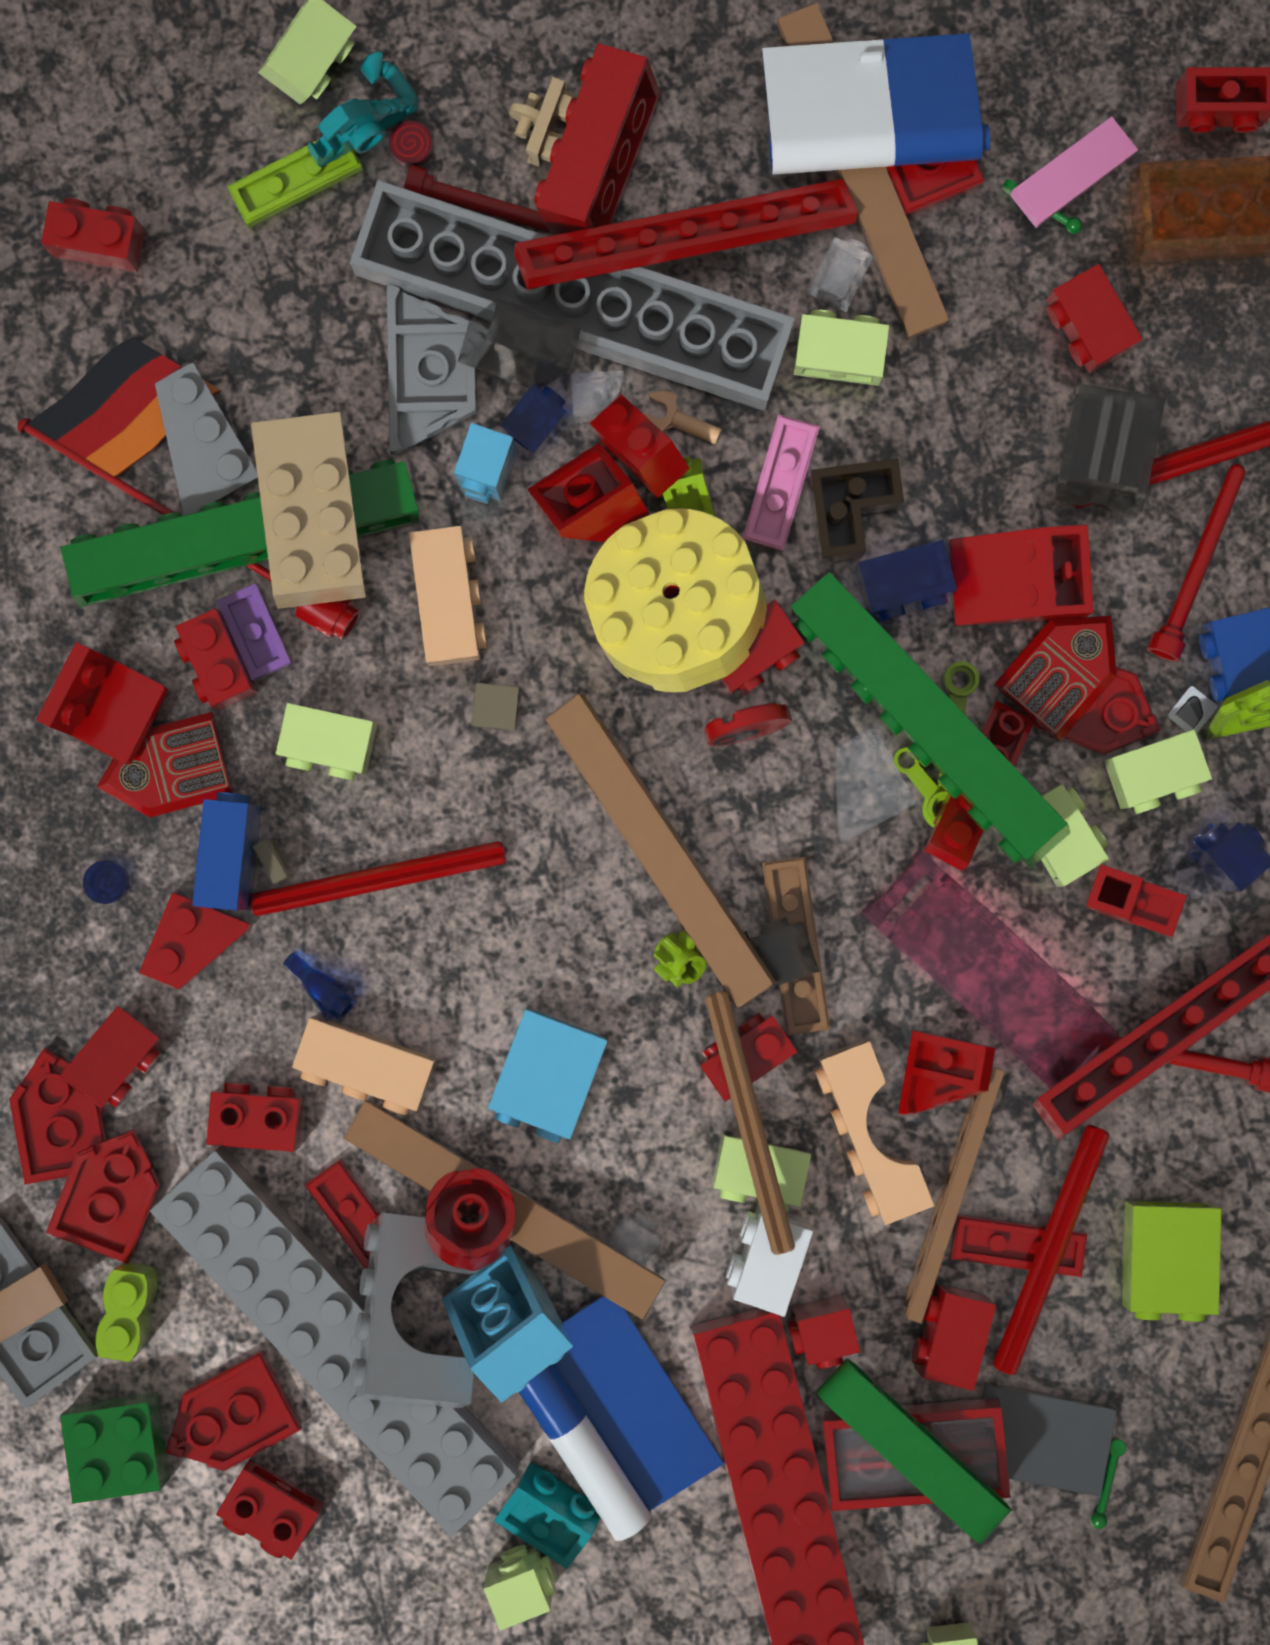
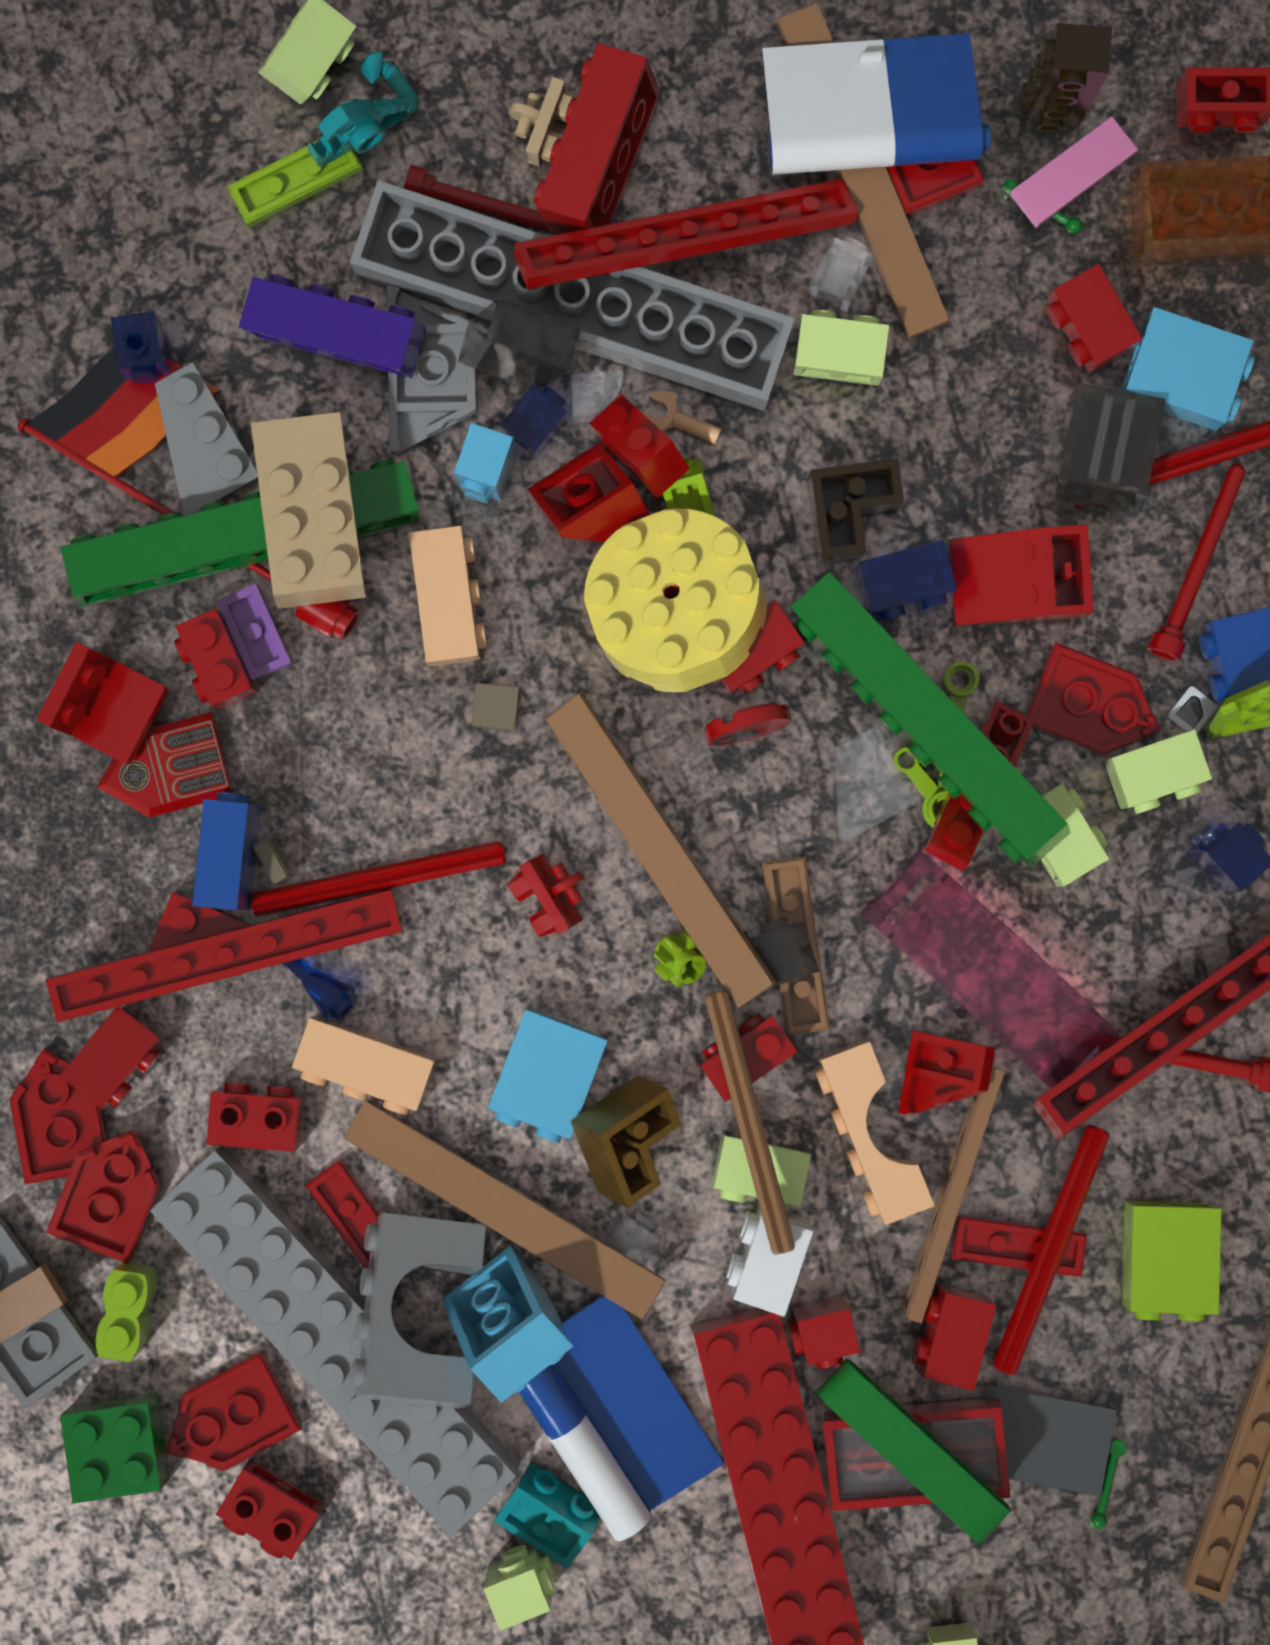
(92, 235): red brick -> none
(106, 882): clear blue tile -> none
(140, 347): none -> clear blue brick
(223, 955): none -> red plate
(326, 740): yellowish green brick -> none
(333, 326): none -> dark purple brick
(411, 143): dark red tile -> none
(466, 1193): red brick -> none
(553, 890): none -> red hips
(618, 1136): none -> pearl gold brick
(780, 483): bright pink tile -> none
(1062, 672): red tile -> none
(1066, 76): none -> dark brown brick
(1136, 901): red brick -> none
(1189, 367): none -> medium azure brick

